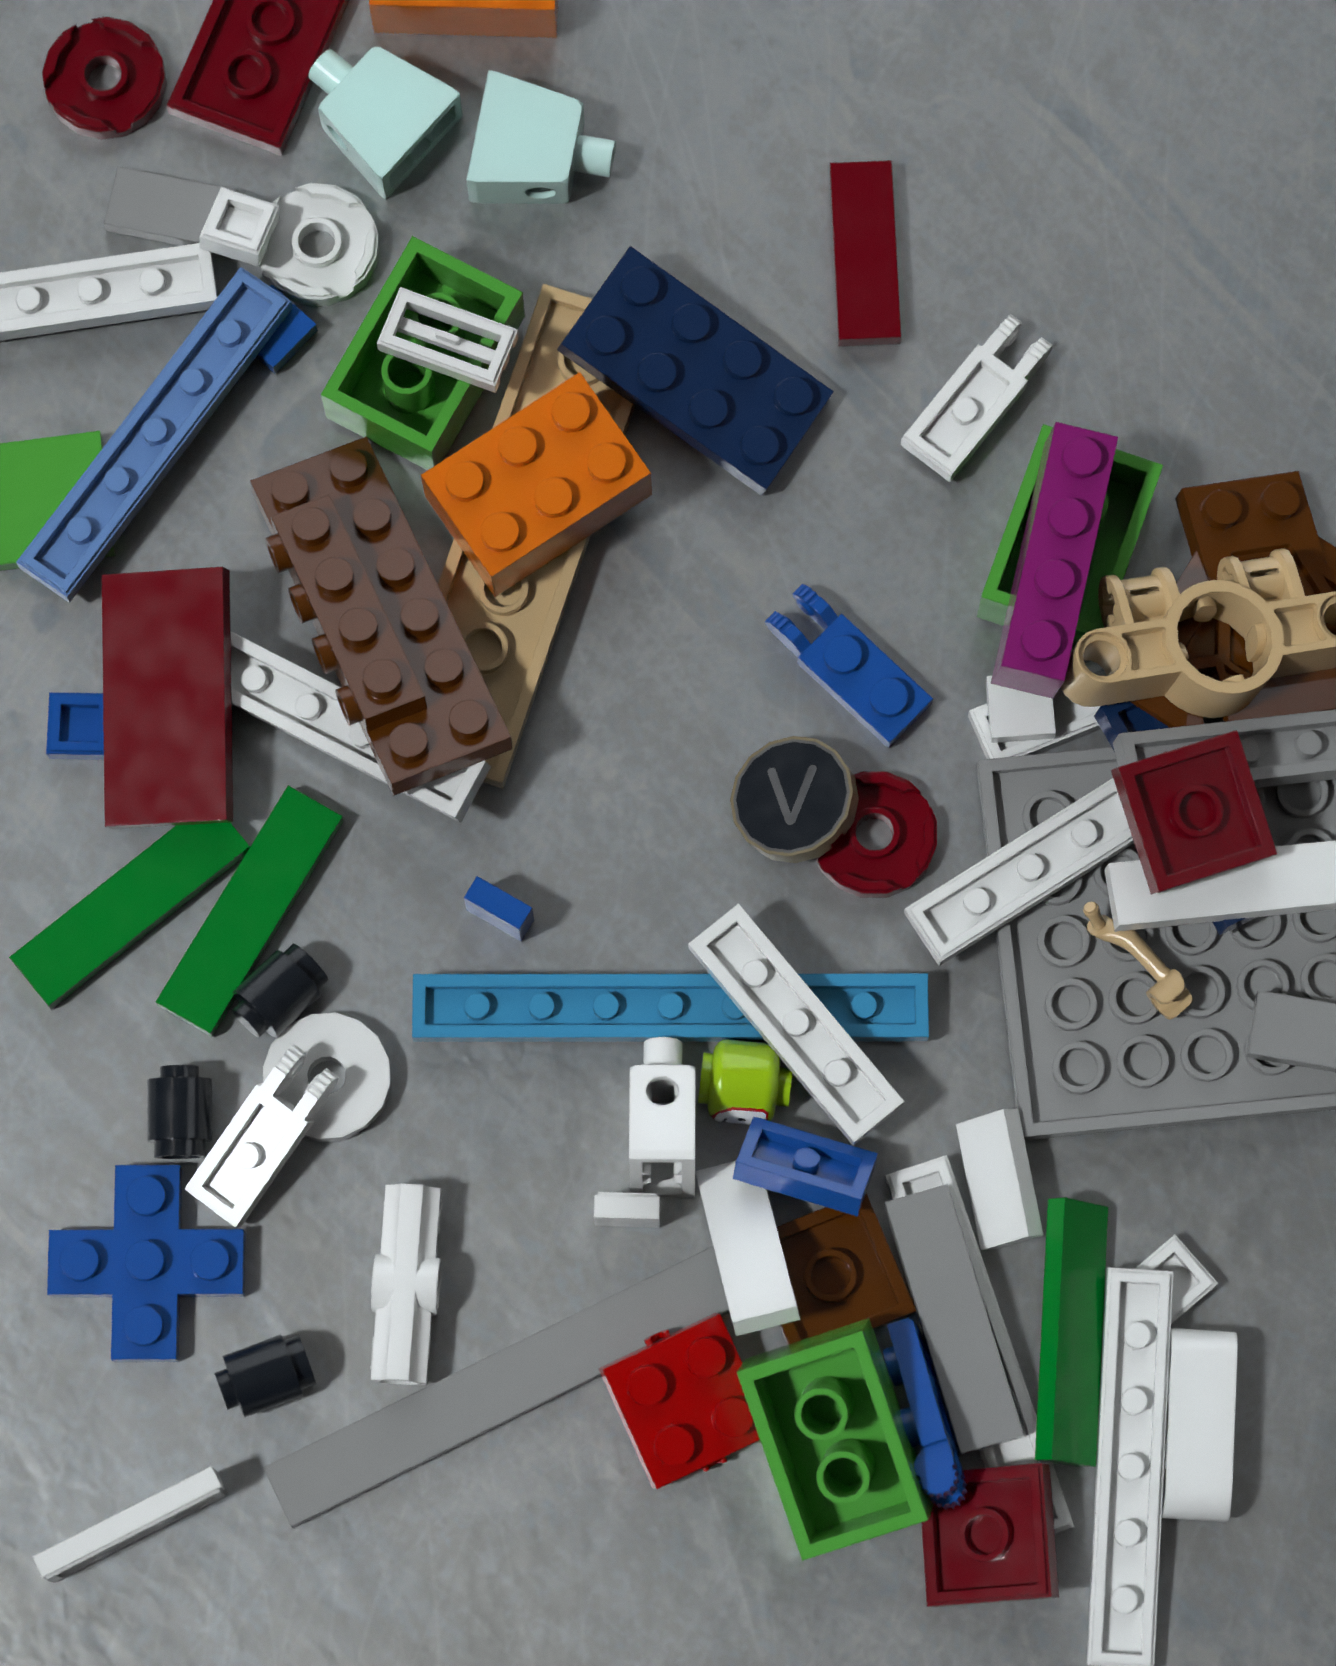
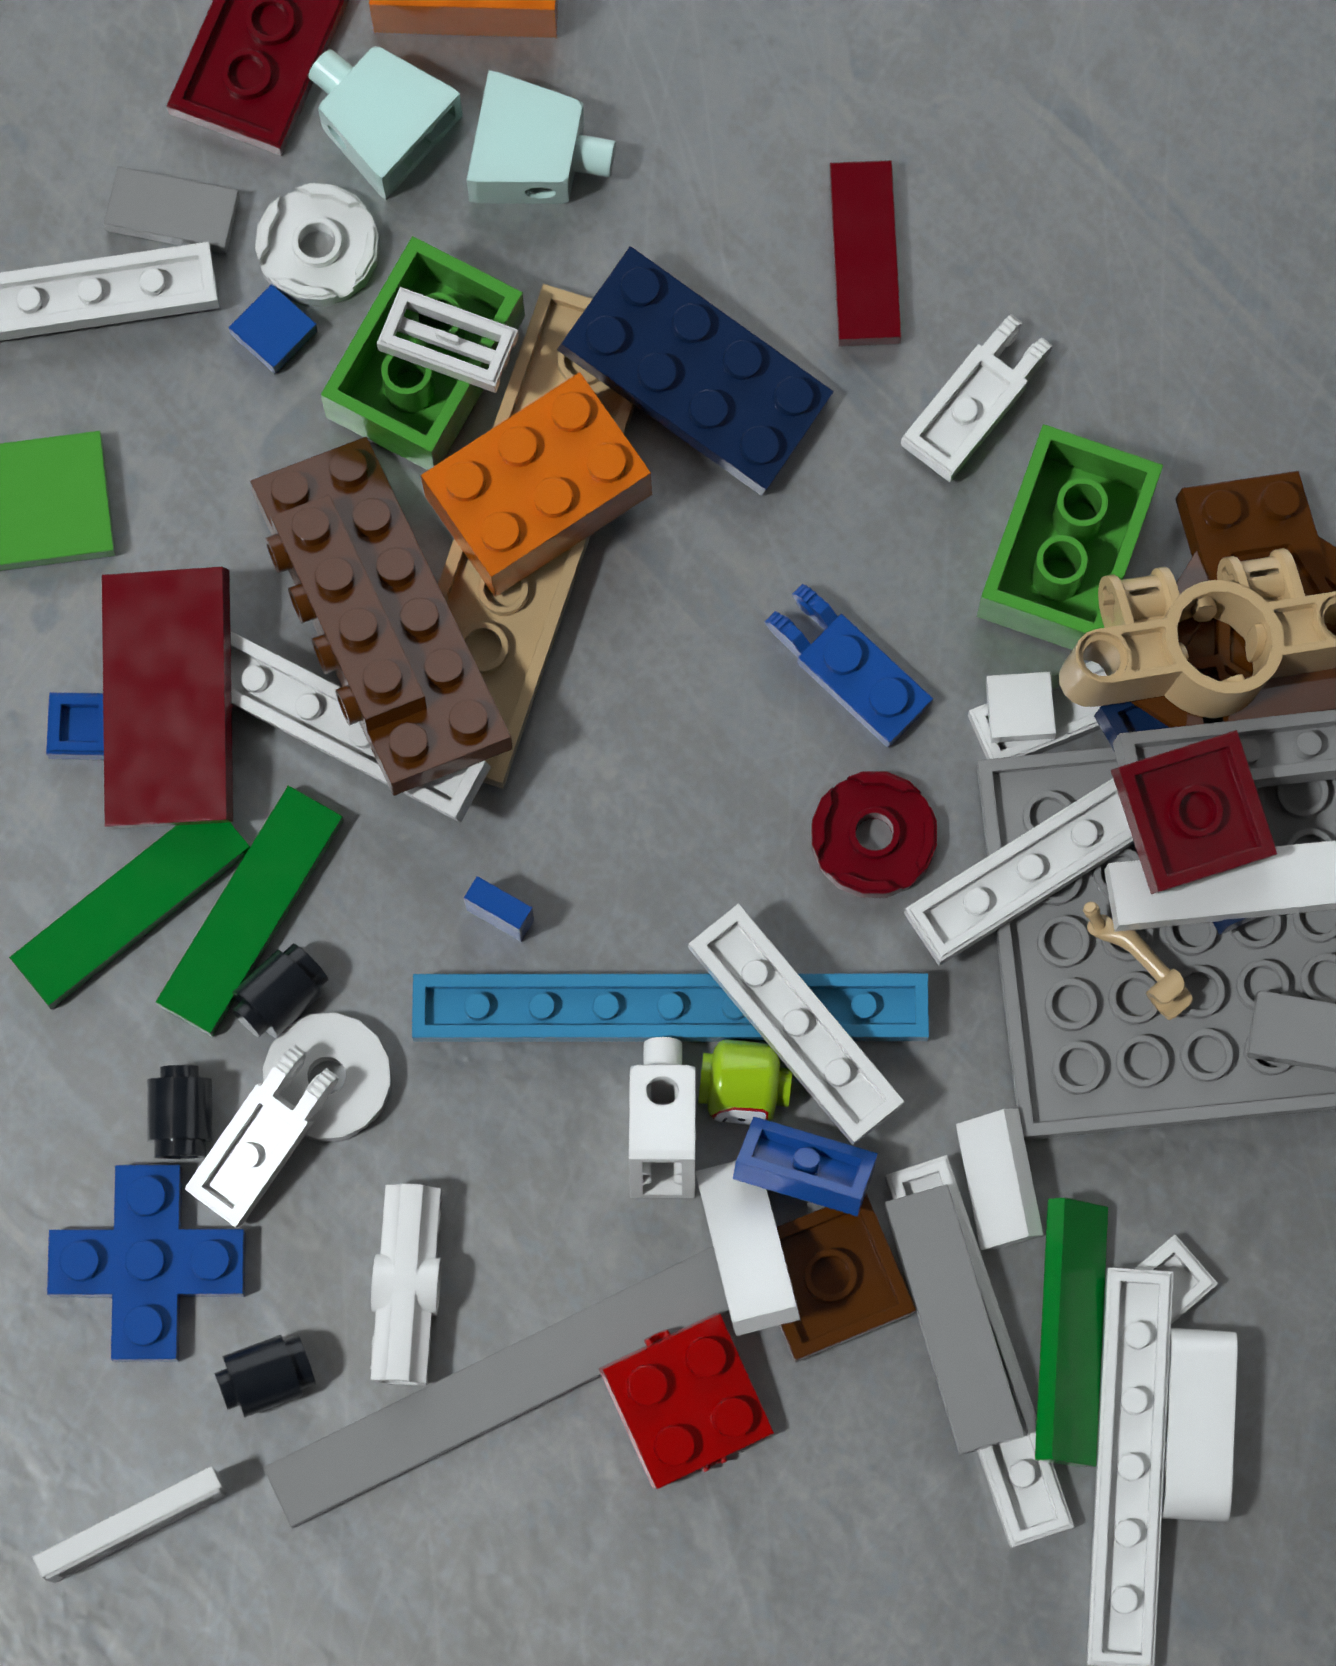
(110, 111): dark red tile -> none
(154, 434): medium blue tile -> none
(239, 226): white tile -> none
(627, 1210): white tile -> none
(794, 799): black tile -> none
(834, 1439): bright green brick -> none
(926, 1418): blue hinge -> none
(994, 1542): dark red tile -> none
(1054, 560): magenta brick -> none

